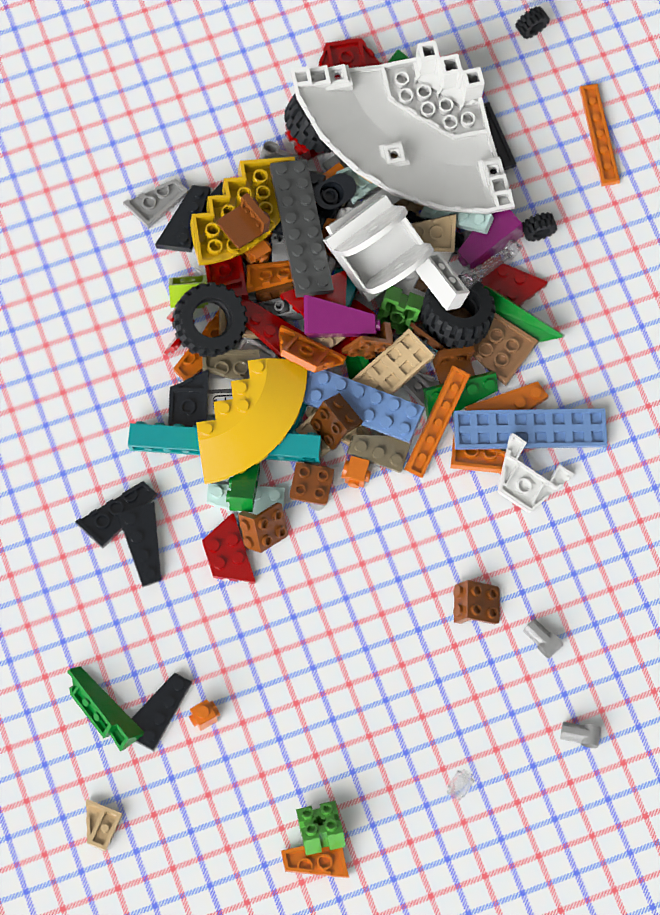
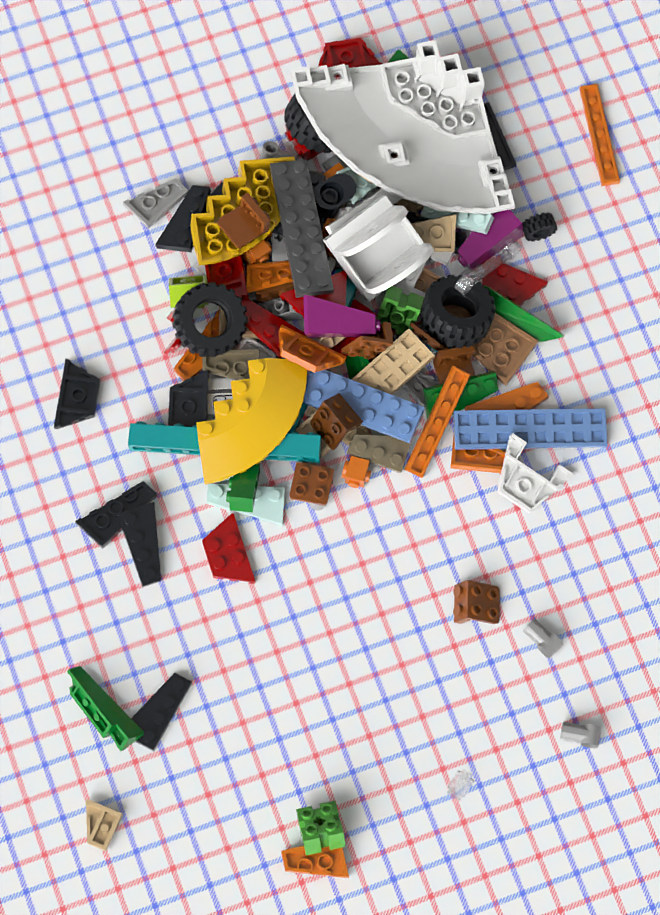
(77, 396): none -> black wing
(204, 714): orange brick -> none
(263, 529): dark orange bracket -> none
(443, 282): white brick -> none
(532, 22): black tyre -> none

